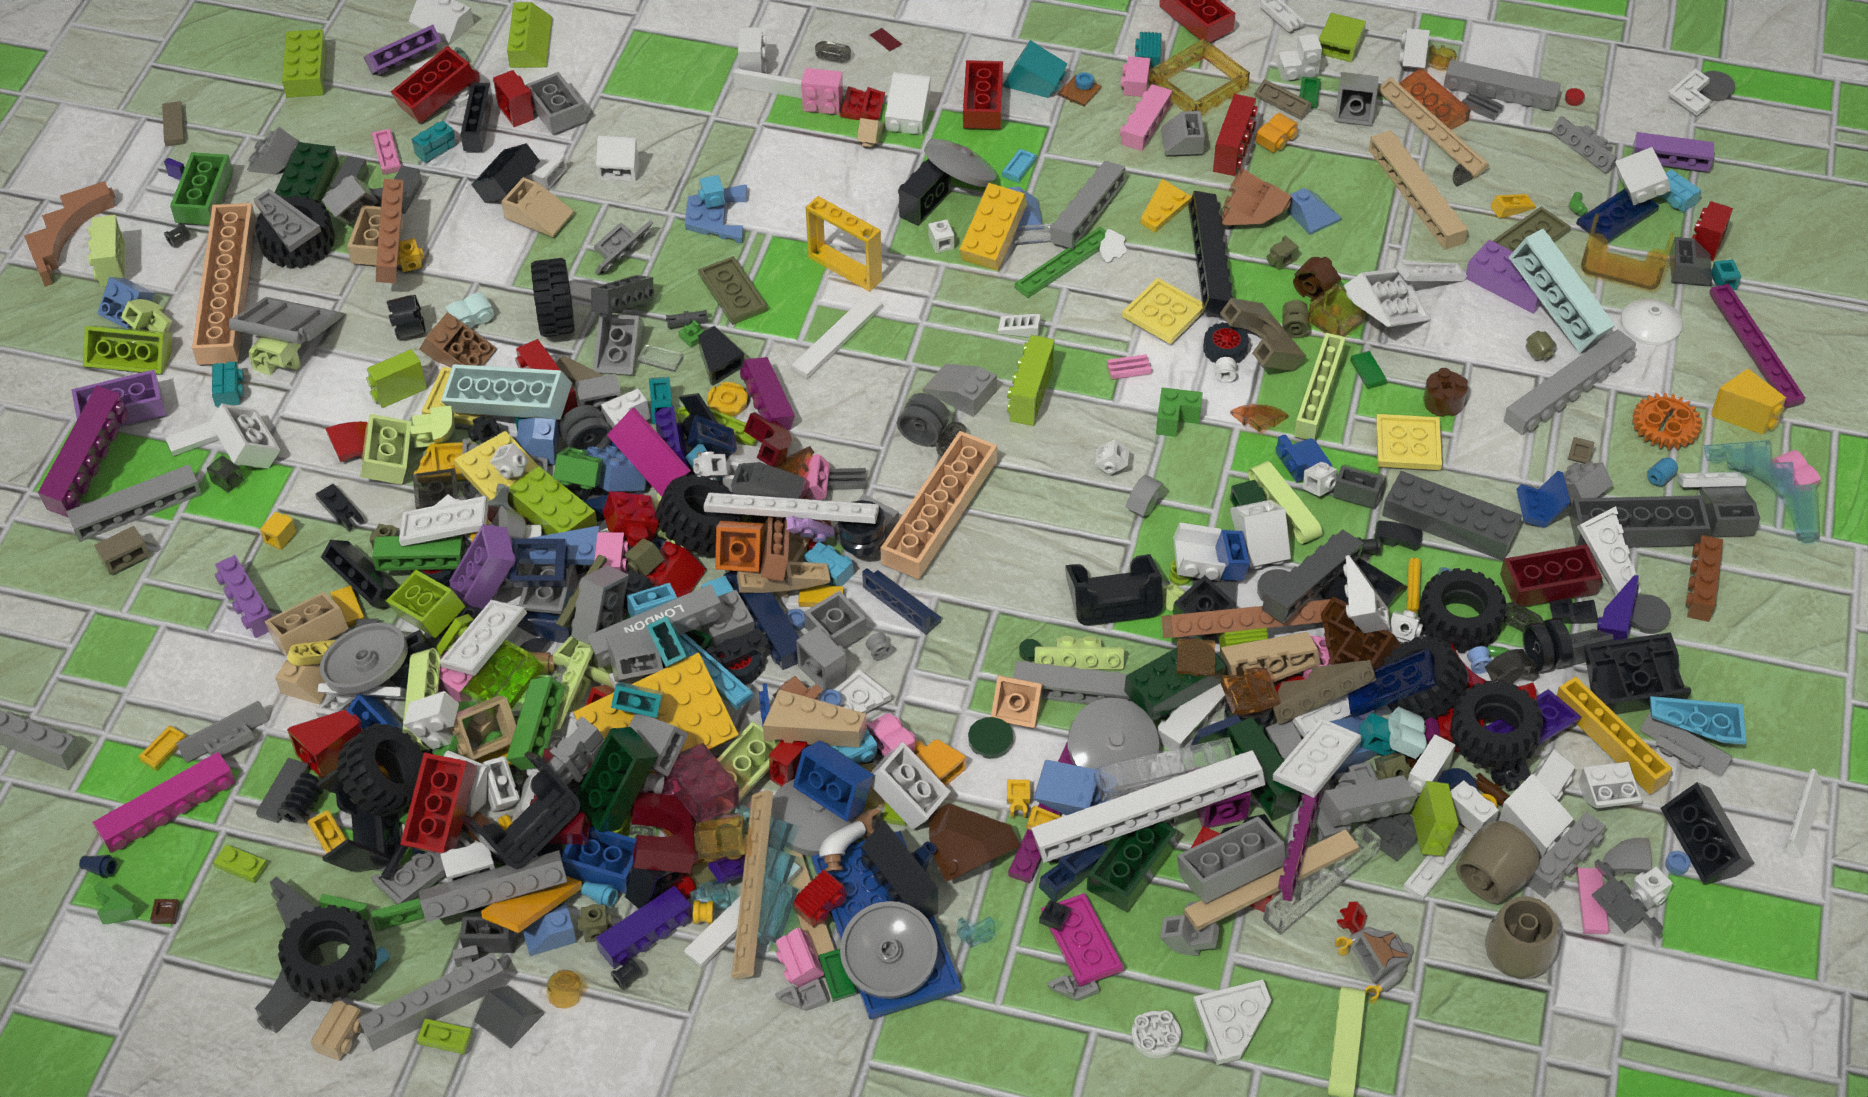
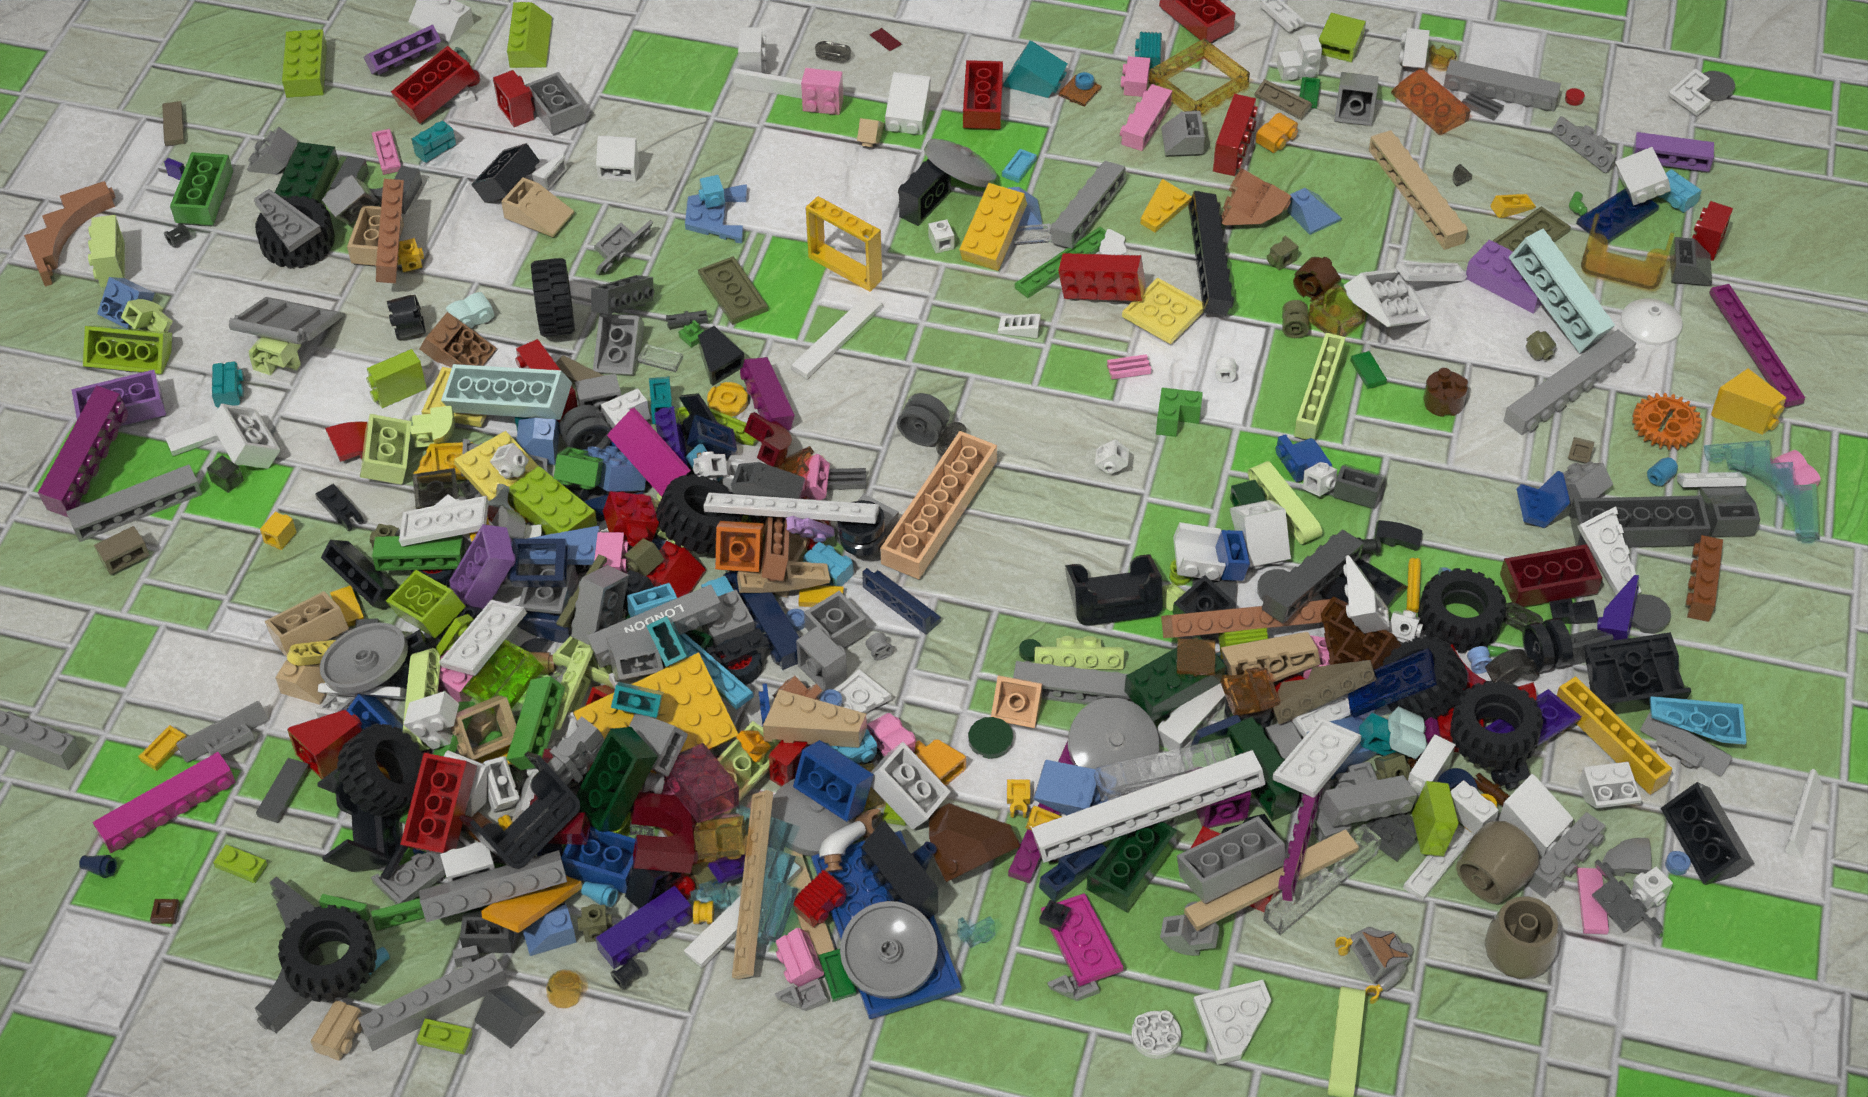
(115, 906): bright green slope -> none
(224, 283): light nougat brick -> none
(244, 595): medium lavender brick -> none
(300, 799): black piece -> none
(326, 831): yellow slope -> none
(476, 117): black brick -> none
(491, 429): black brick -> none
(753, 744): none -> light orange bracket
(862, 104): red slope -> none
(963, 387): light grey slope -> none
(1031, 380): lime brick -> none
(1102, 277): none -> red brick
(1145, 495): light grey brick -> none
(1225, 342): black wheel -> none
(1259, 415): clear orange brick -> none
(1276, 347): dark tan arch -> none
(1353, 917): red tile -> none
(1408, 442): light yellow plate -> none
(1432, 127): tan tile -> none
(1452, 515): dark grey brick -> none
(1554, 773): white brick -> none
(1726, 273): teal brick -> none

